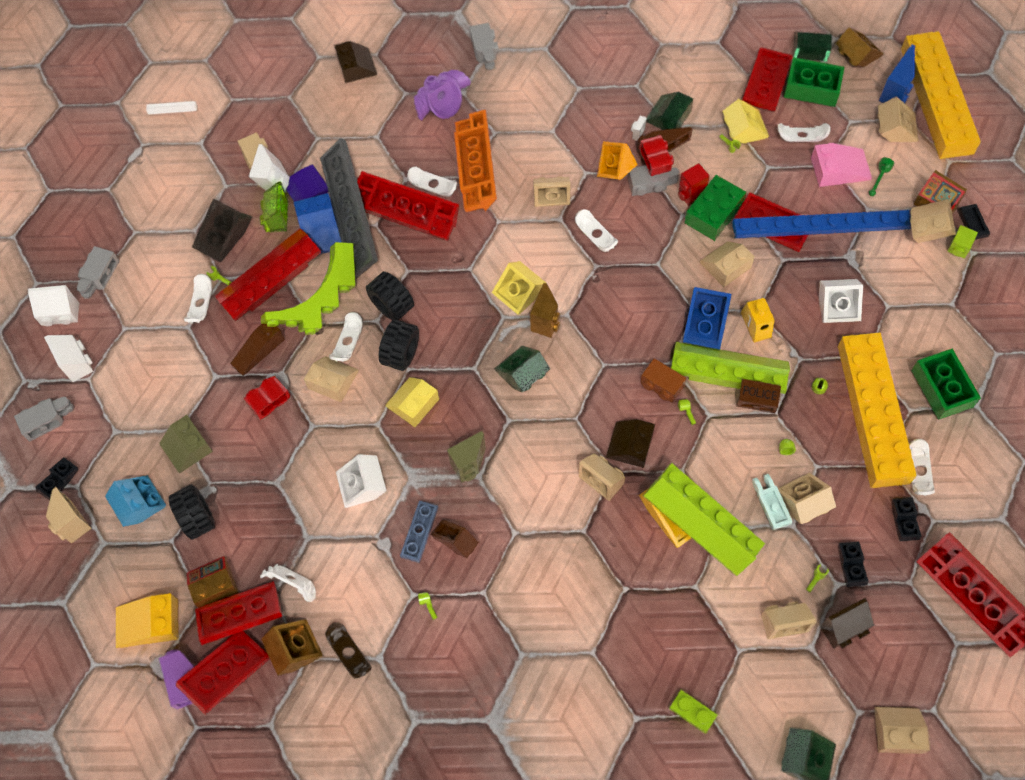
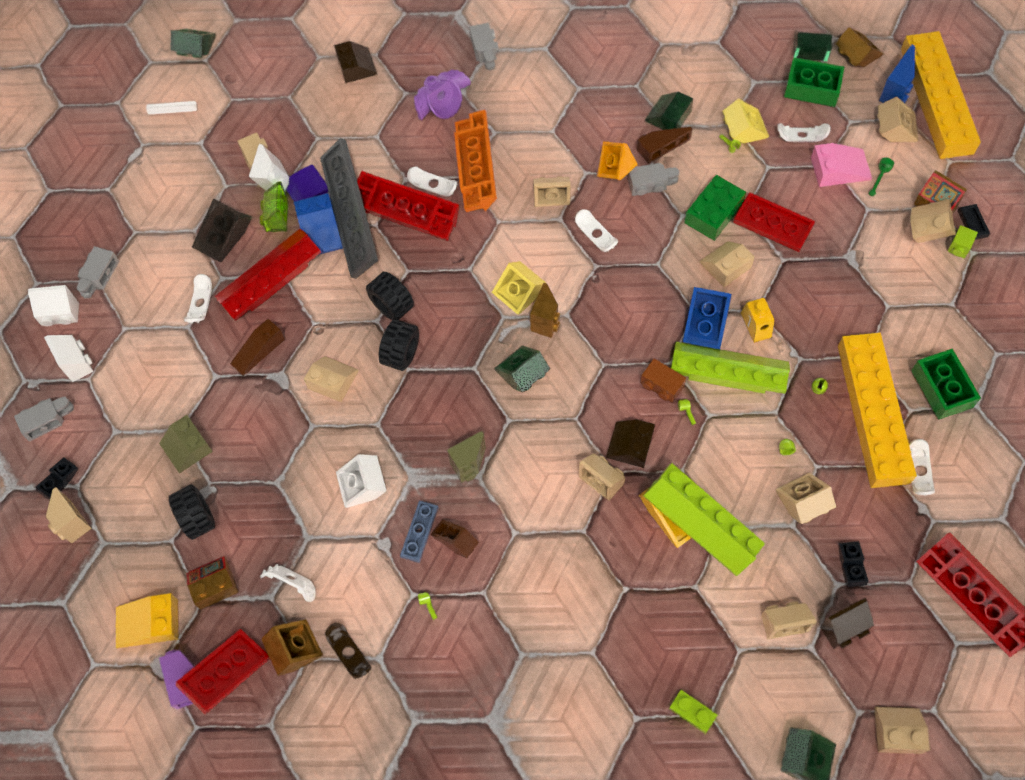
(134, 500): dark azure slope -> none
(191, 42): none -> clear green slope
(216, 275): lime hand -> none
(238, 613): red plate -> none
(267, 397): red brick -> none
(307, 315): lime arch -> none
(352, 328): white piece -> none
(413, 400): light yellow slope -> none
(638, 127): white plate -> none
(656, 155): red brick -> none
(692, 183): red brick -> none
(759, 396): reddish brown panel -> none
(767, 79): red plate -> none
(772, 503): light aqua hinge -> none
(817, 576): lime hand -> none
(821, 224): blue plate -> none
(840, 300): white slope -> none
(905, 519): black slope -> none

